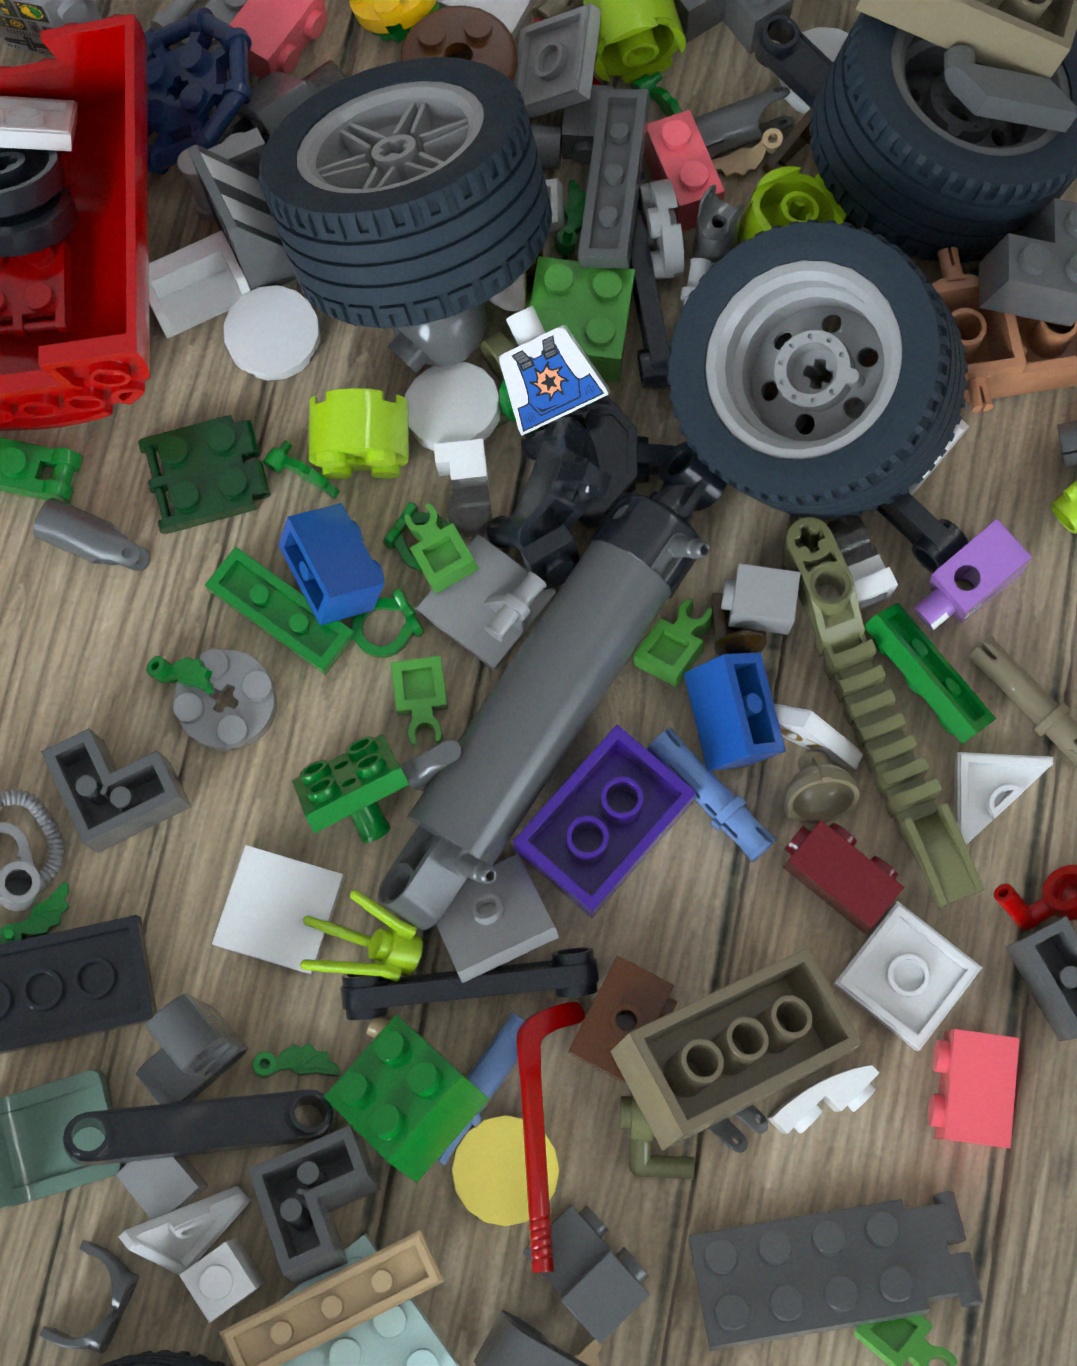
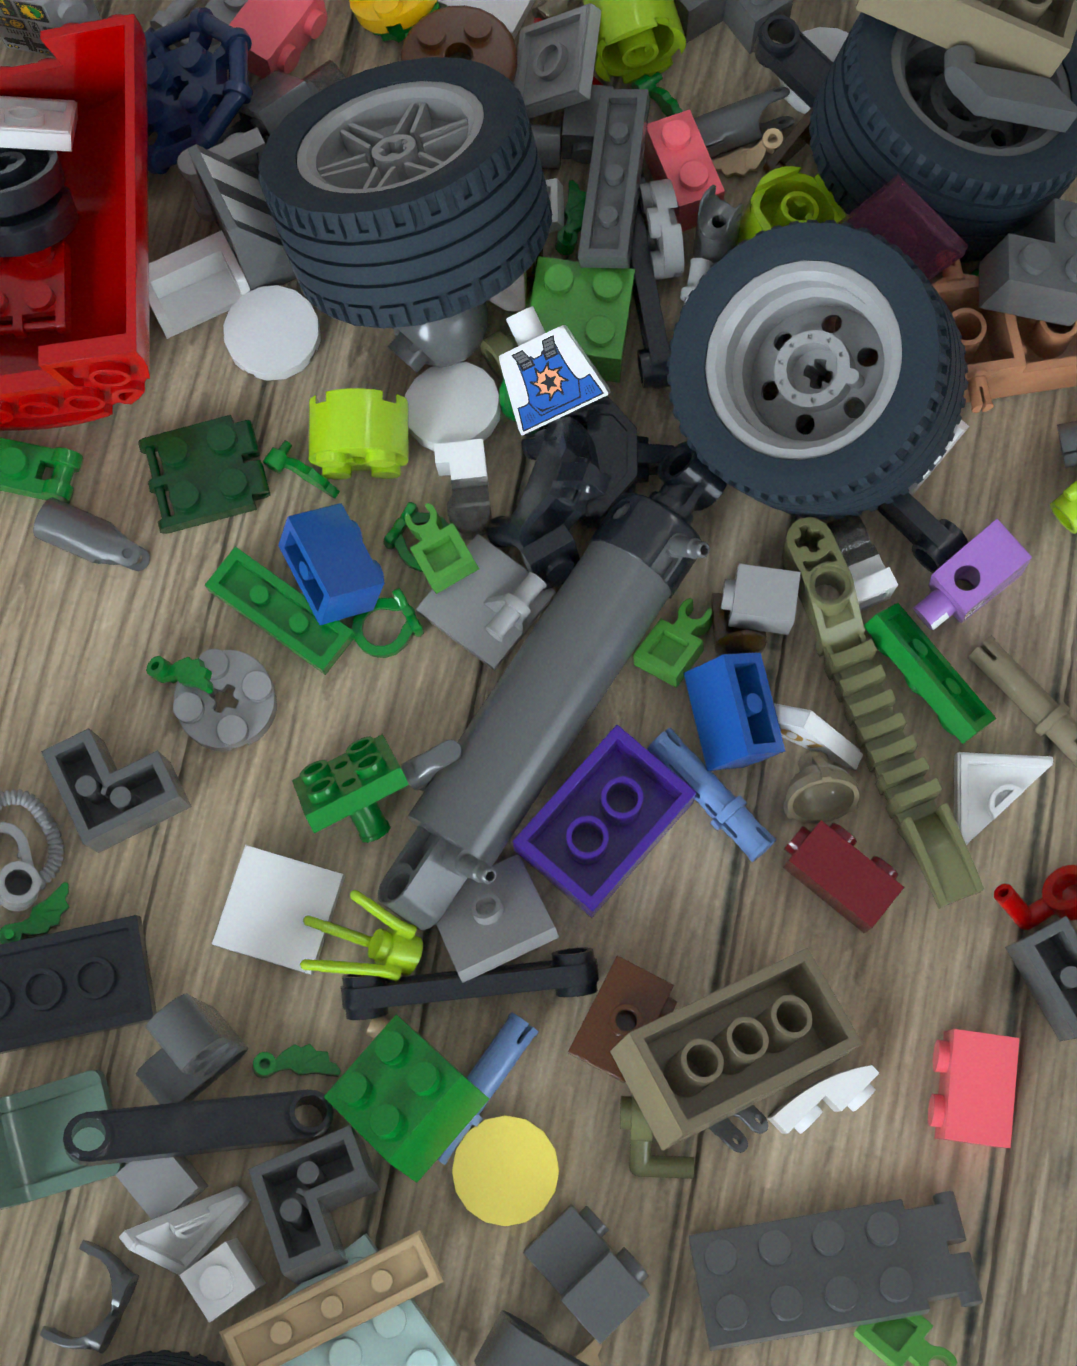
(420, 691): bright green plate -> none
(529, 1061): red piece -> none
(907, 976): white tile -> none
(911, 225): none -> clear pink tile

